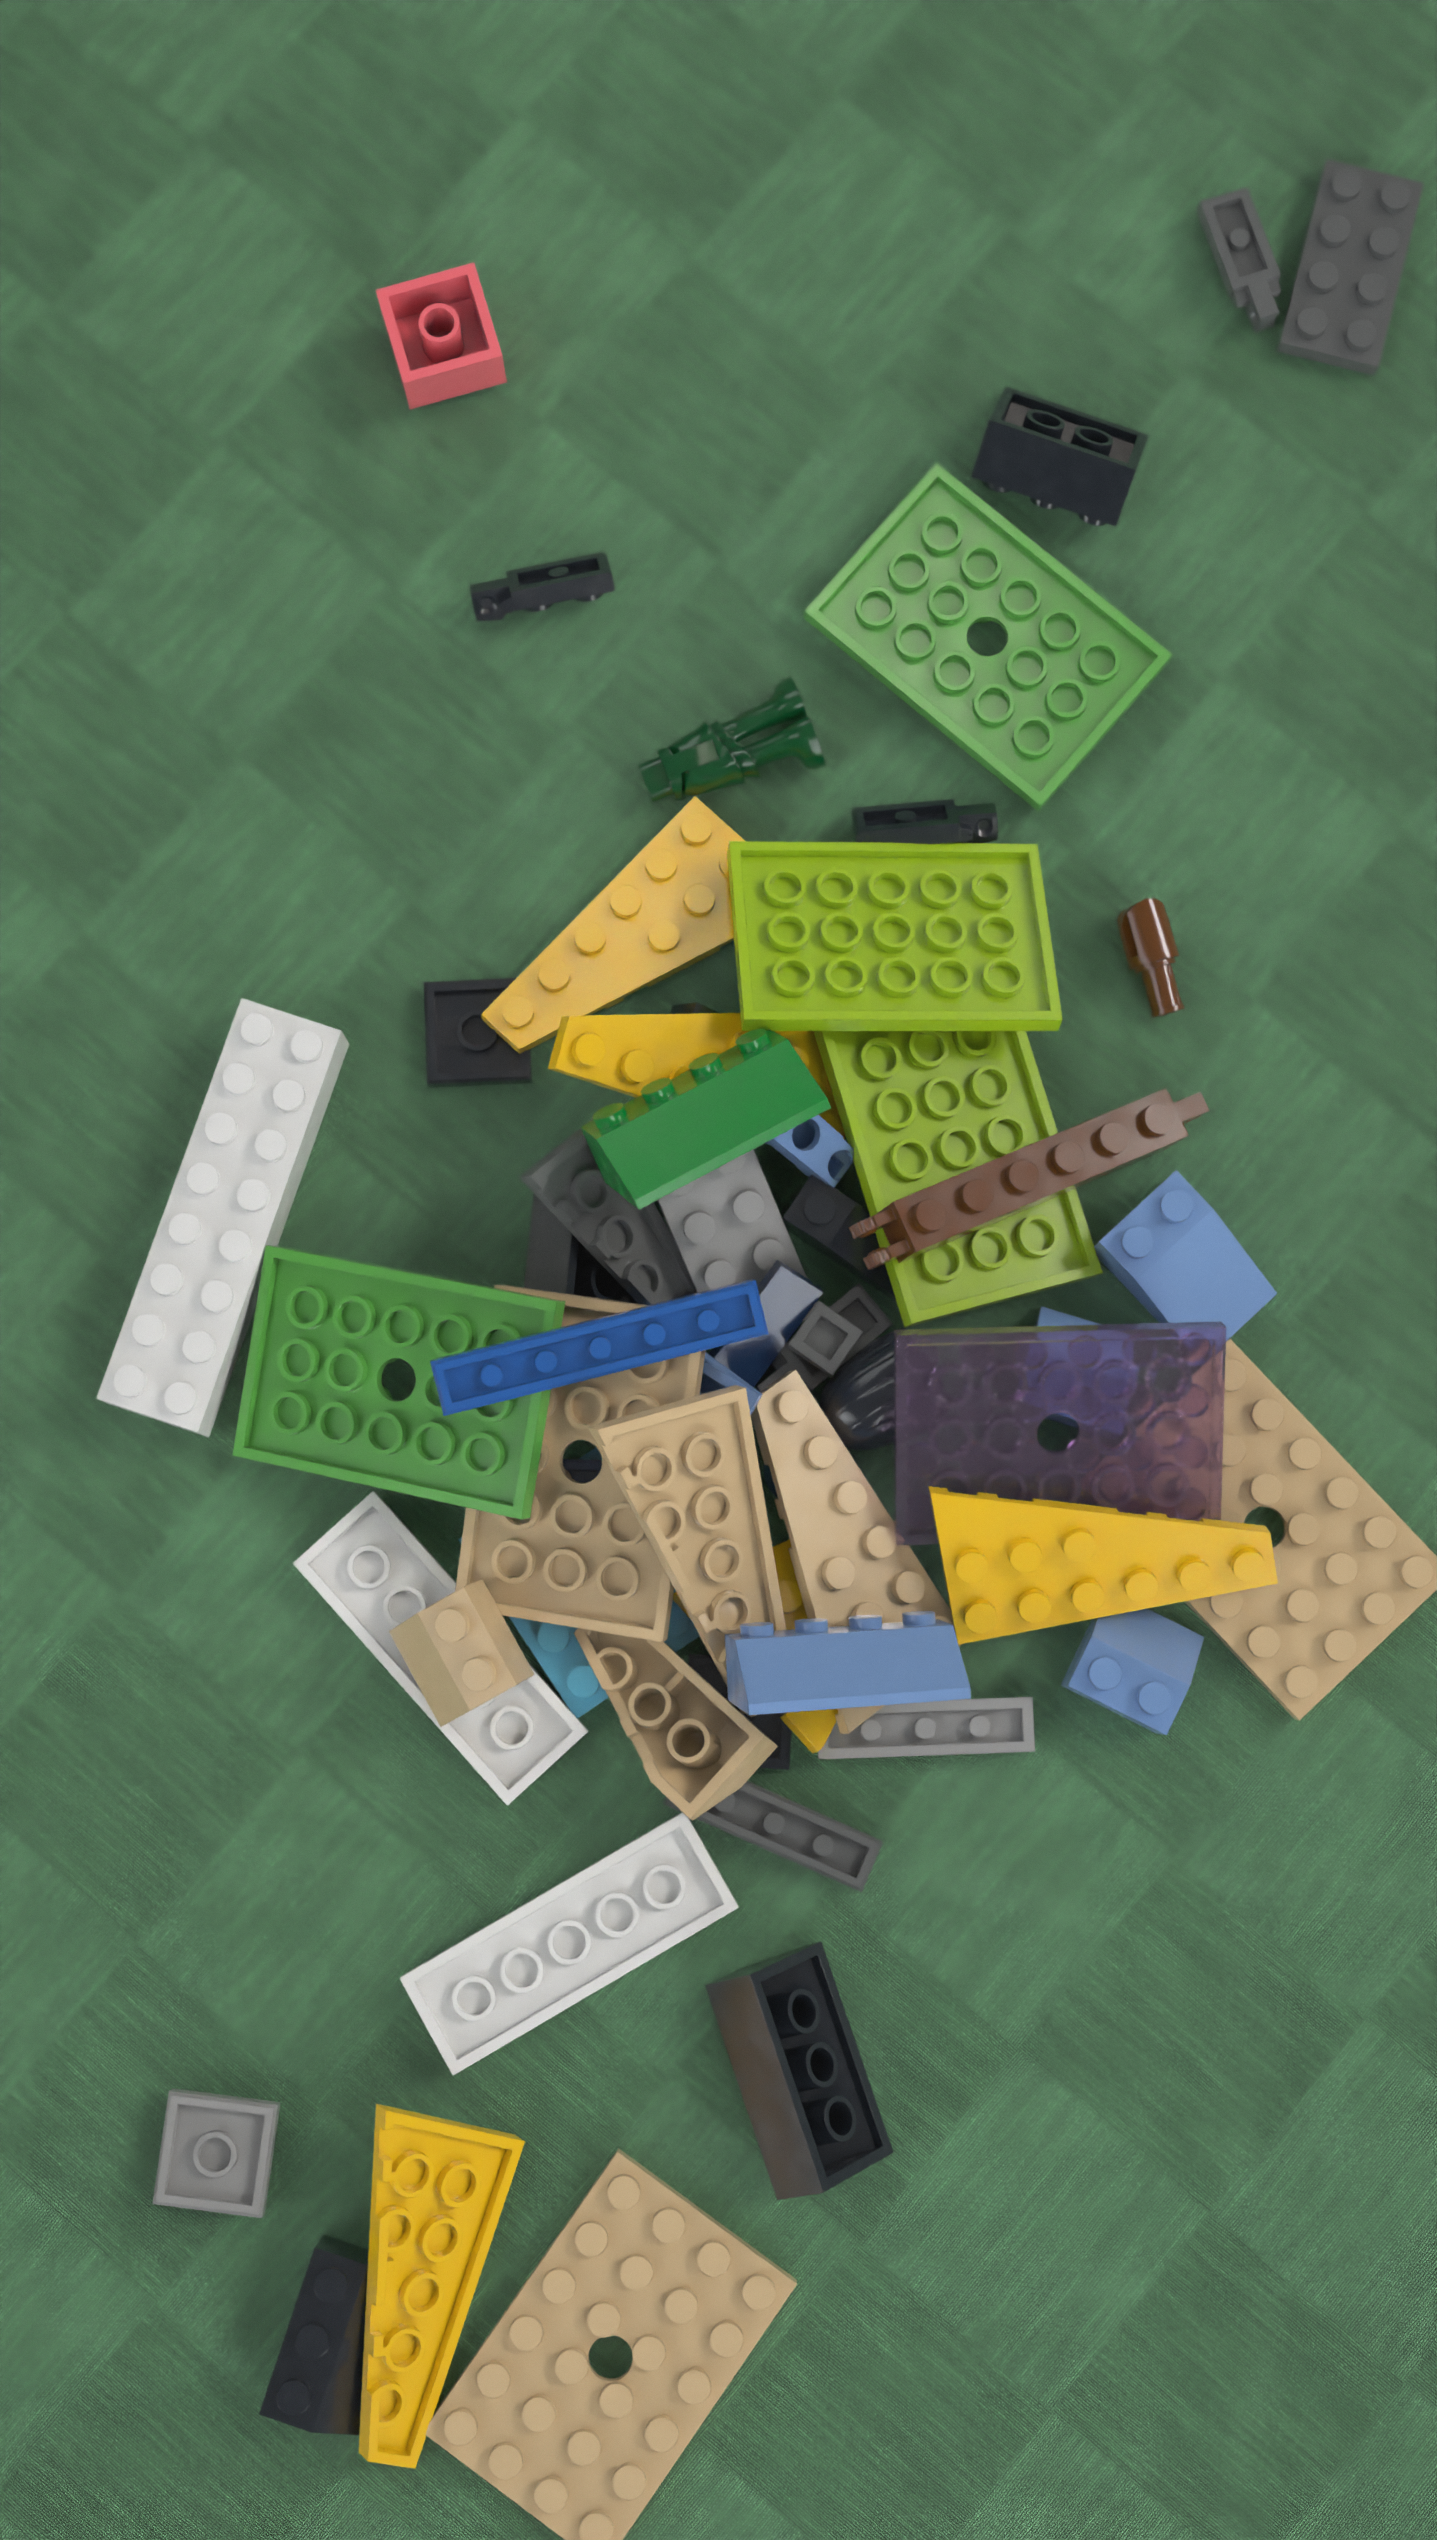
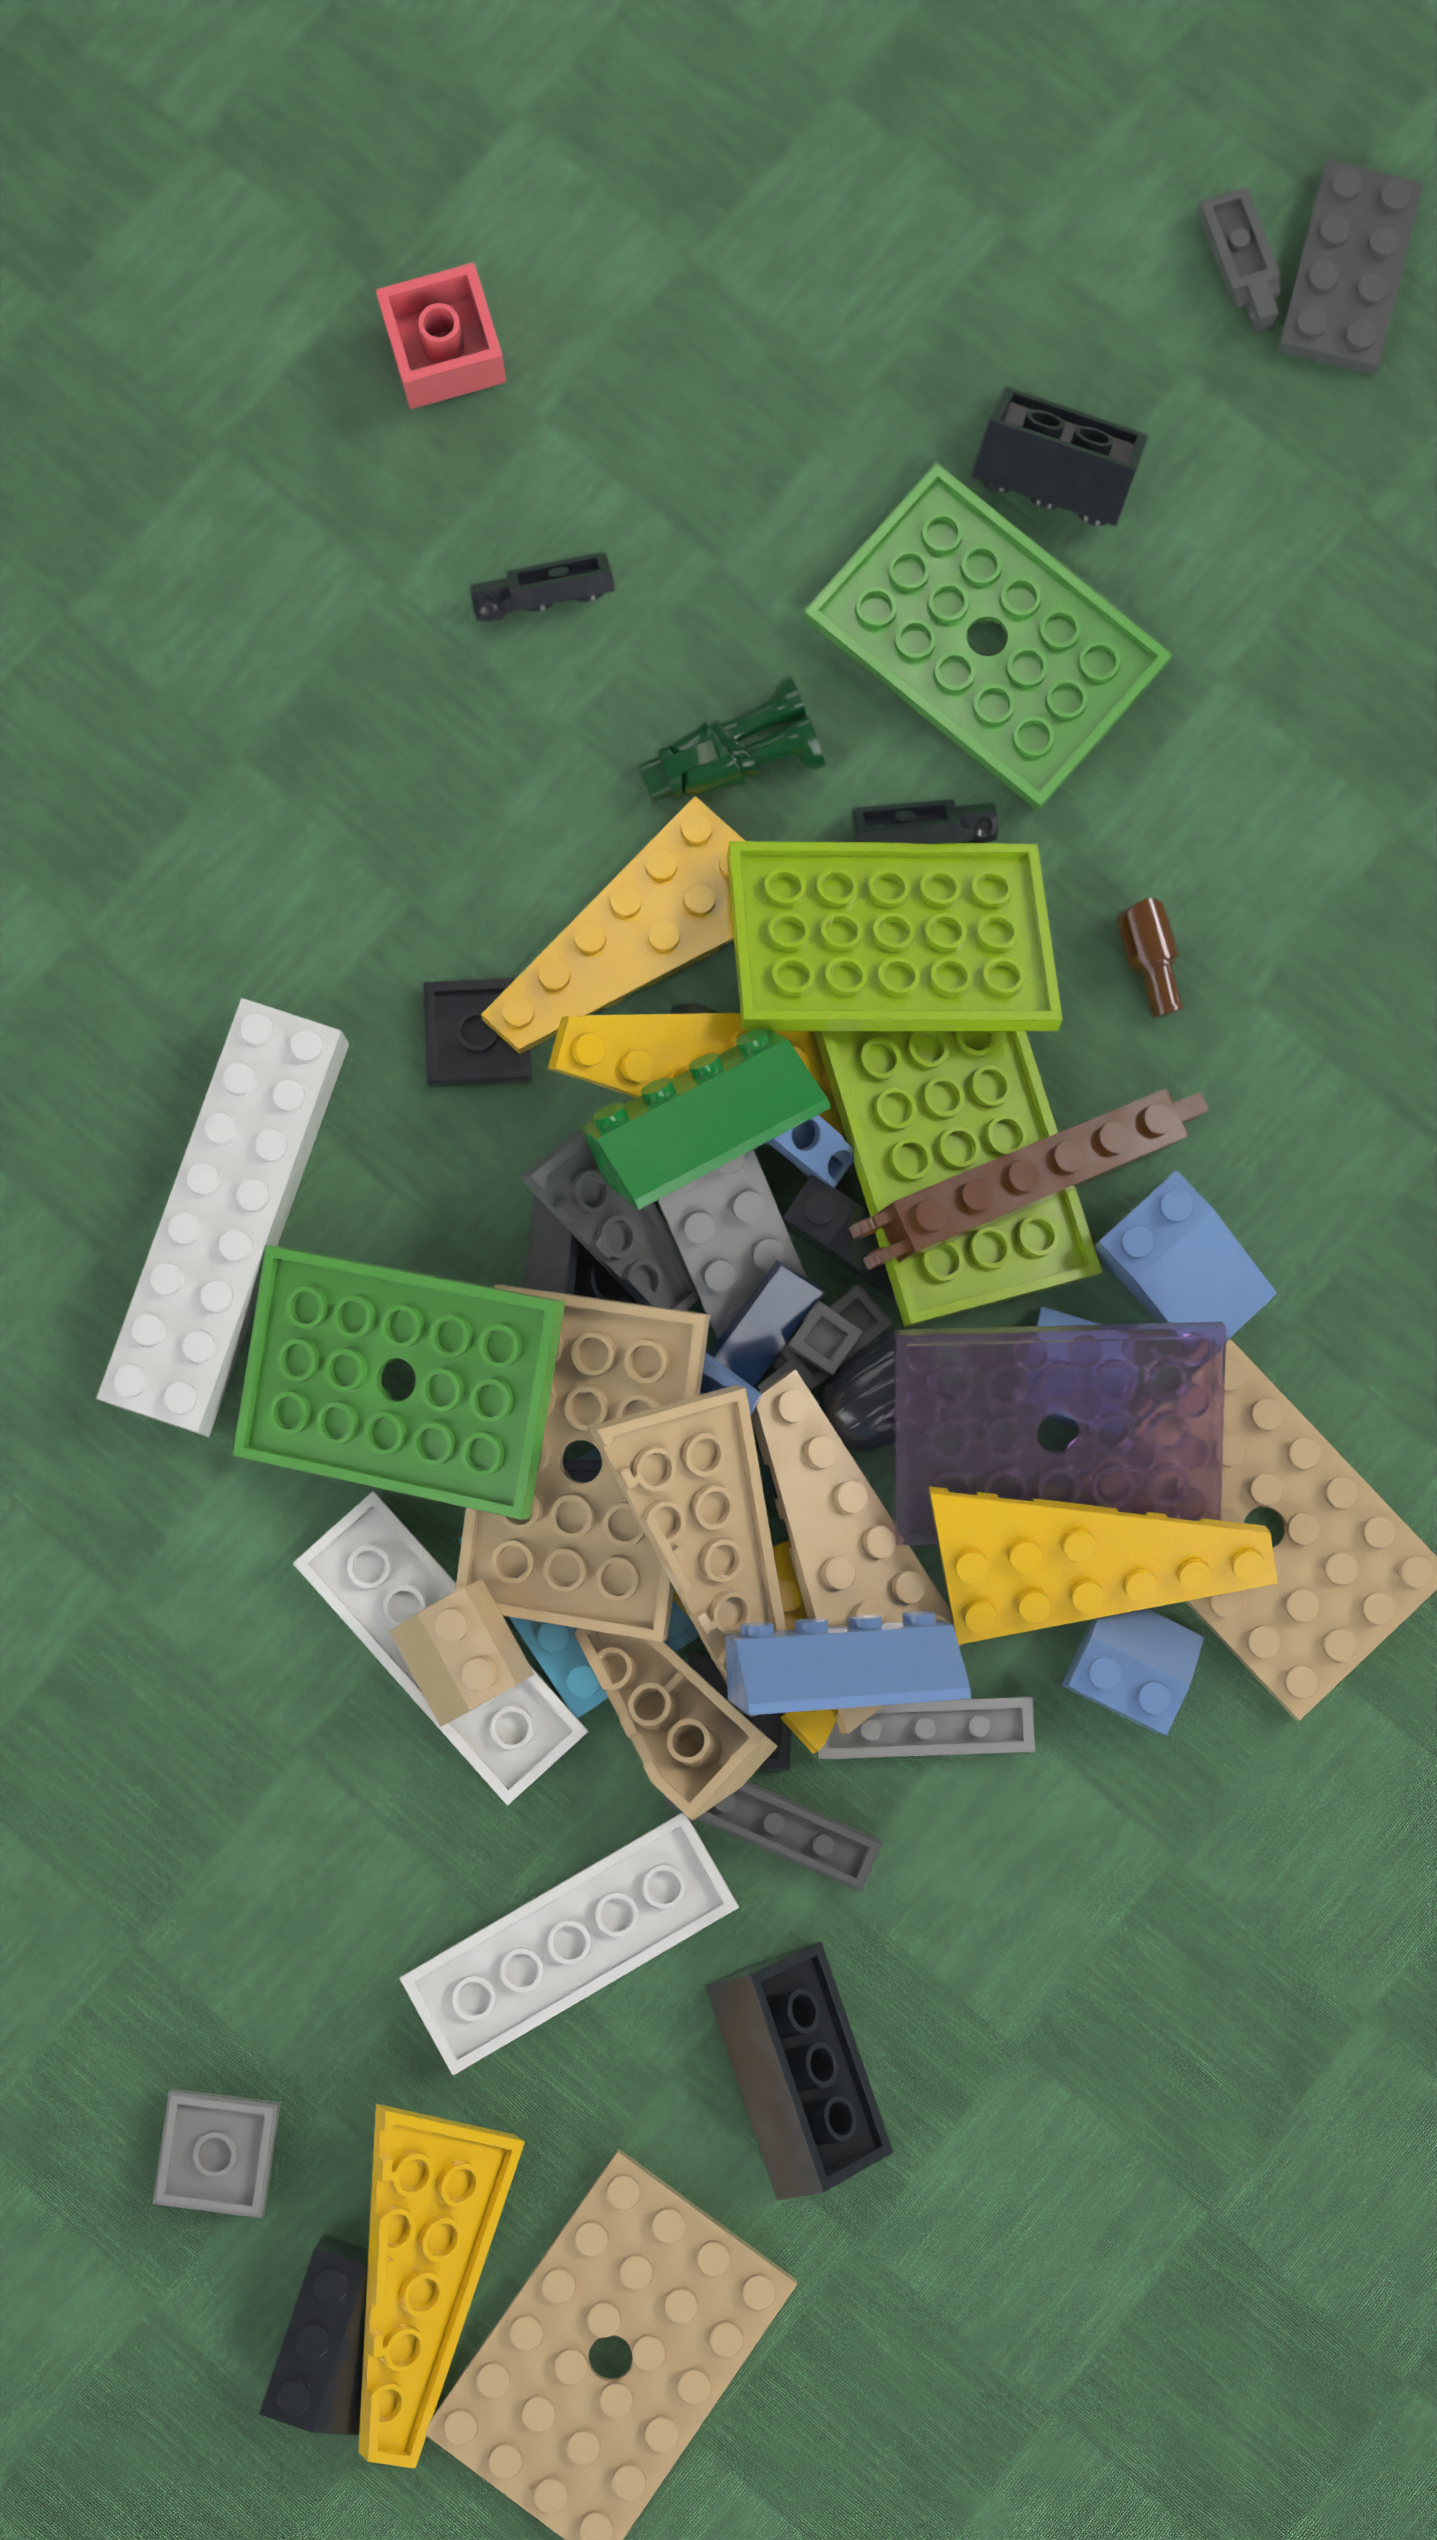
(599, 1347): blue tile -> none

